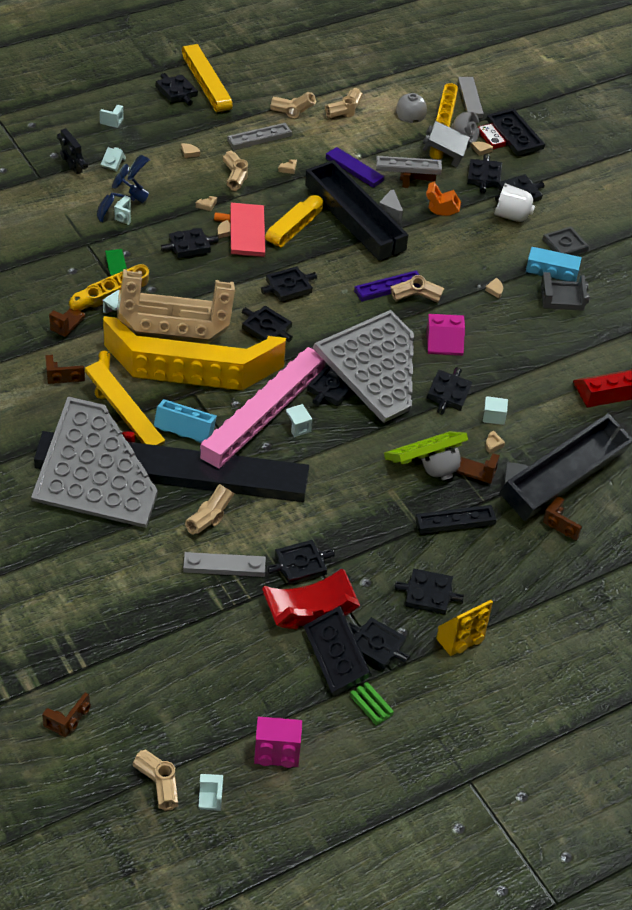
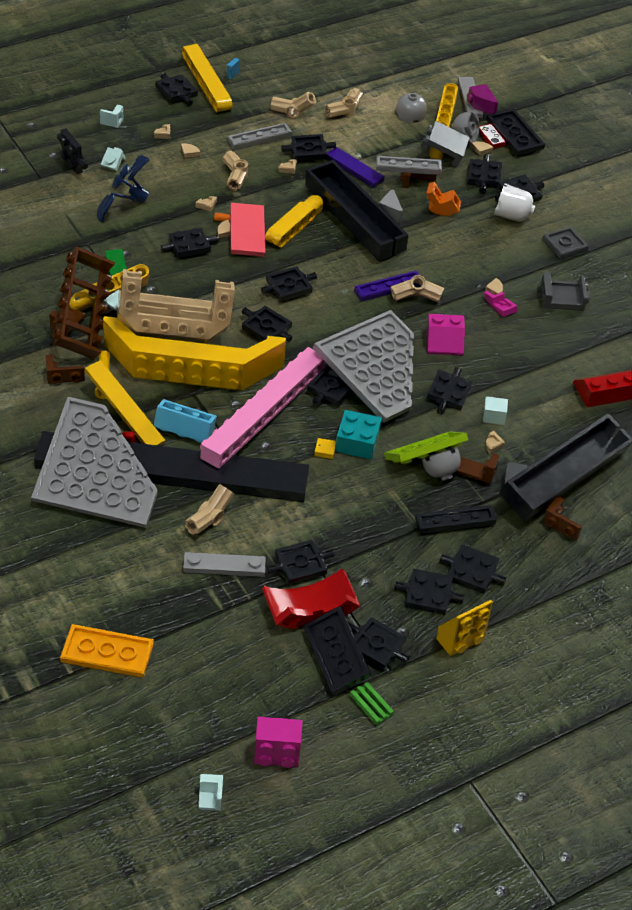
(63, 725): reddish brown bracket -> none
(98, 263): none -> reddish brown window
(107, 650): none -> light orange tile
(122, 210): light aqua bracket -> none
(154, 769): tan piece -> none
(163, 132): none -> tan tile
(233, 68): none -> dark azure tile
(300, 420): light aqua panel -> none
(308, 147): none -> black plate
(325, 448): none -> yellow tile
(358, 434): none -> teal brick
(473, 568): none -> black plate
(482, 99): none -> magenta slope
(500, 303): none -> dark pink slope
(559, 265): medium azure brick -> none

